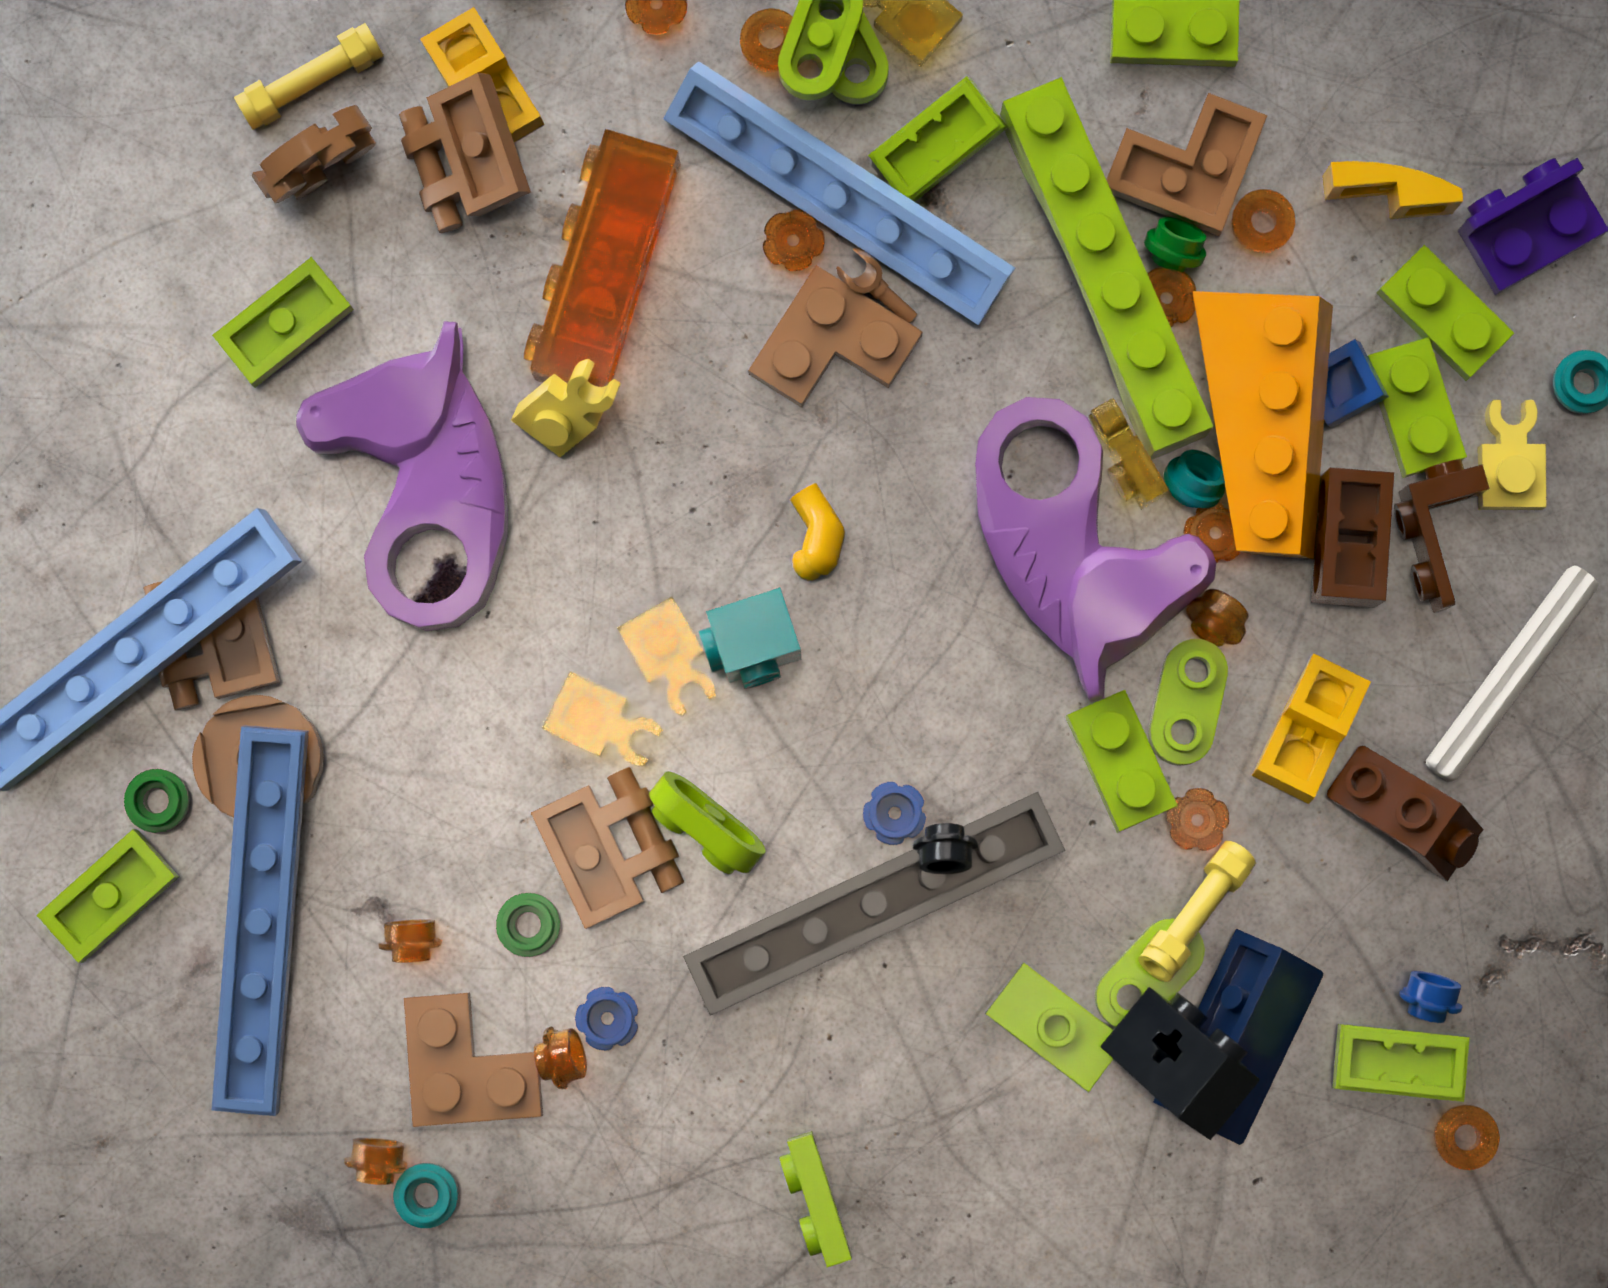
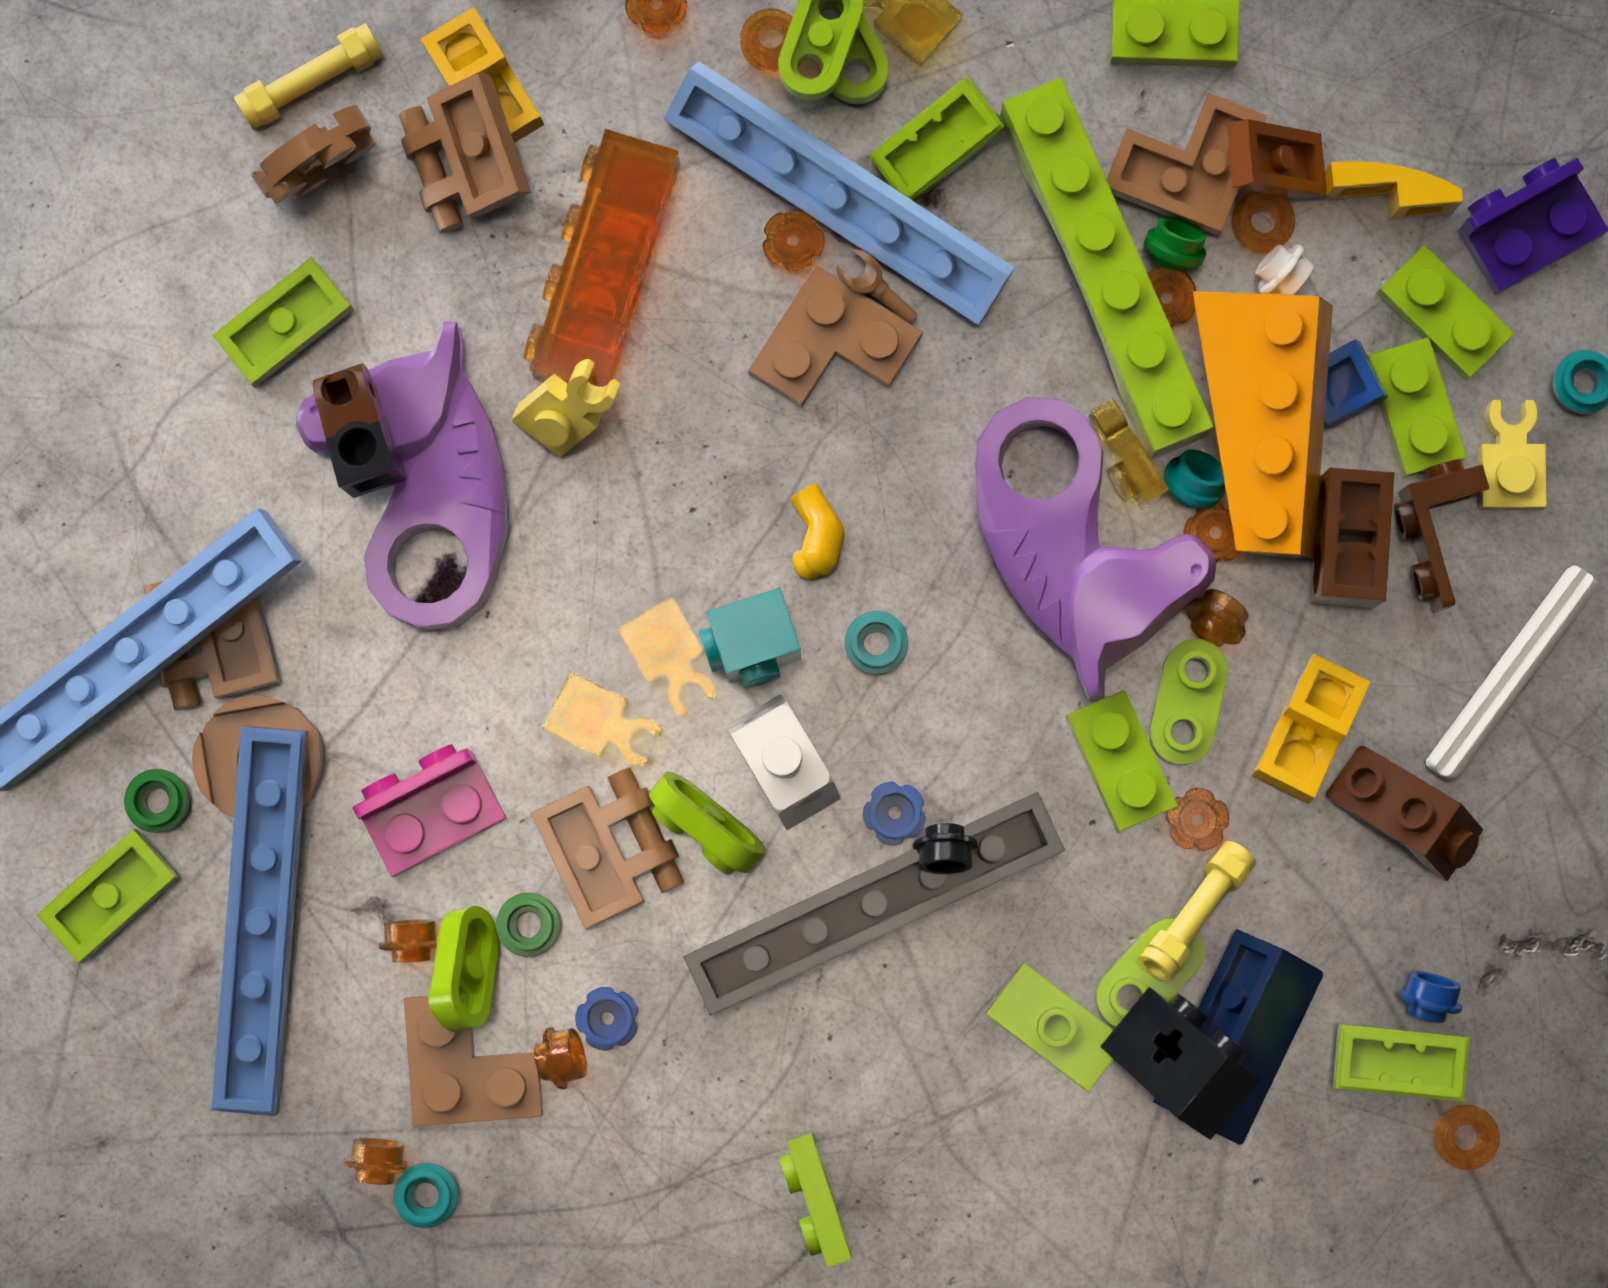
(357, 432): none -> leg
(428, 810): none -> dark pink bracket
(464, 969): none -> lime plate
(784, 761): none -> white torso
(876, 622): none -> teal plate
(1276, 159): none -> dark orange plate
(1283, 270): none -> white plate

